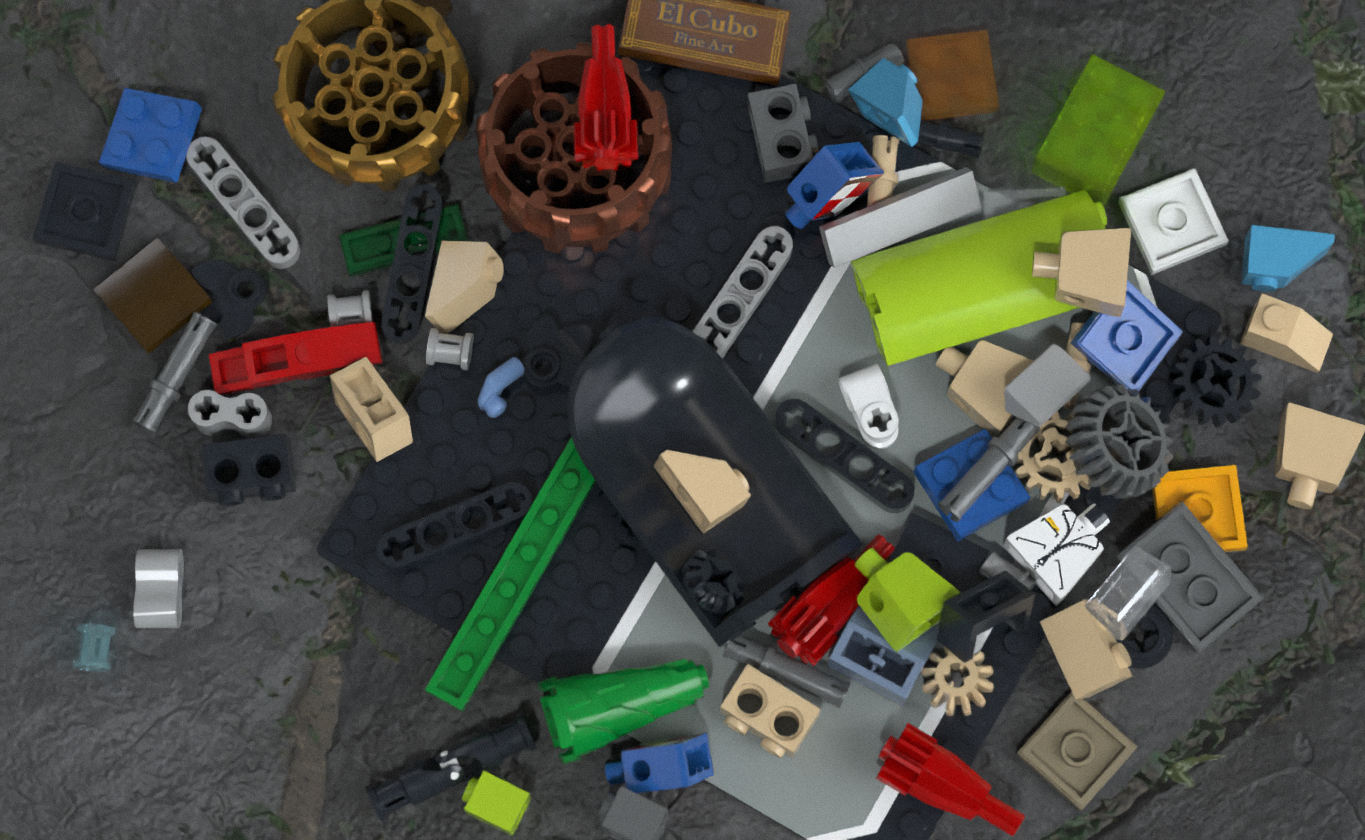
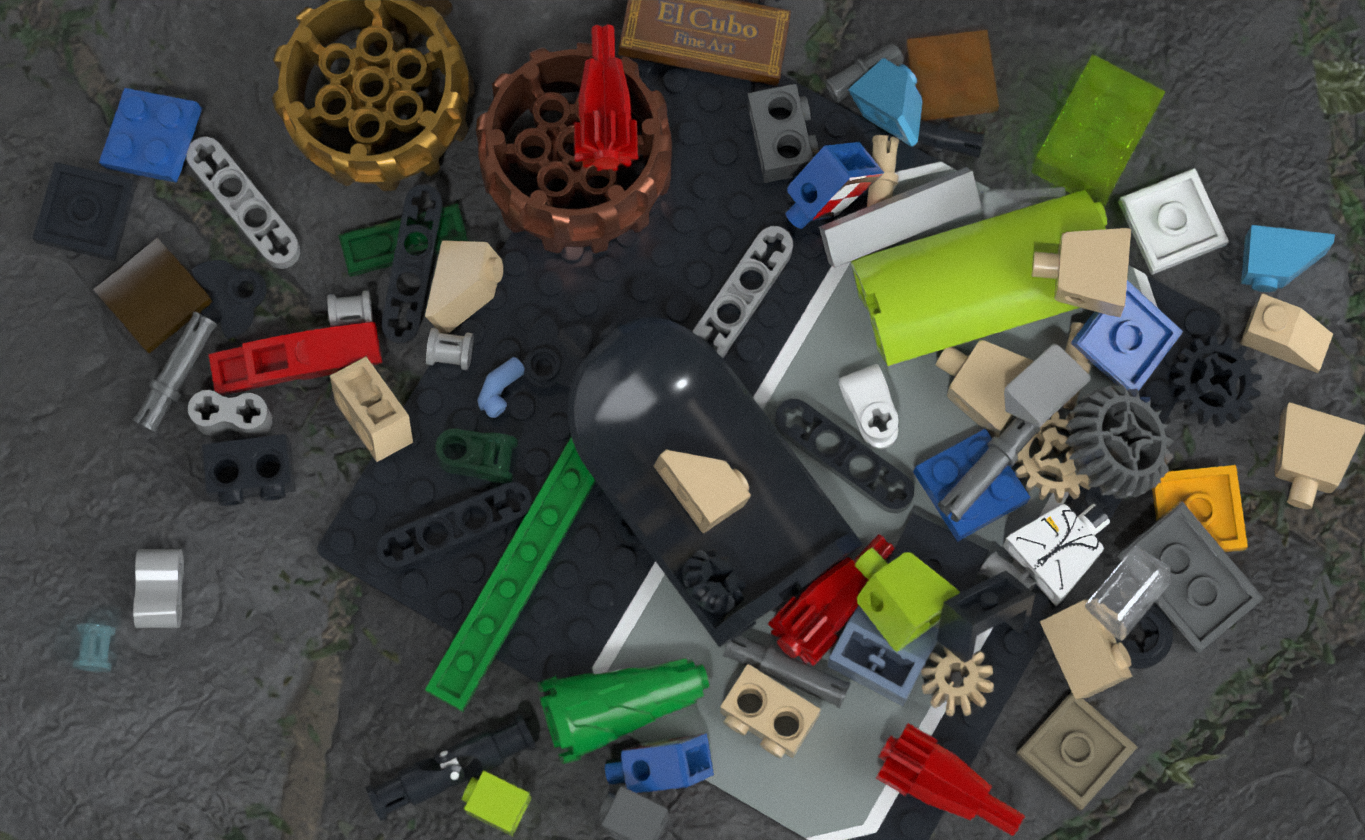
(479, 455): none -> clear green piece

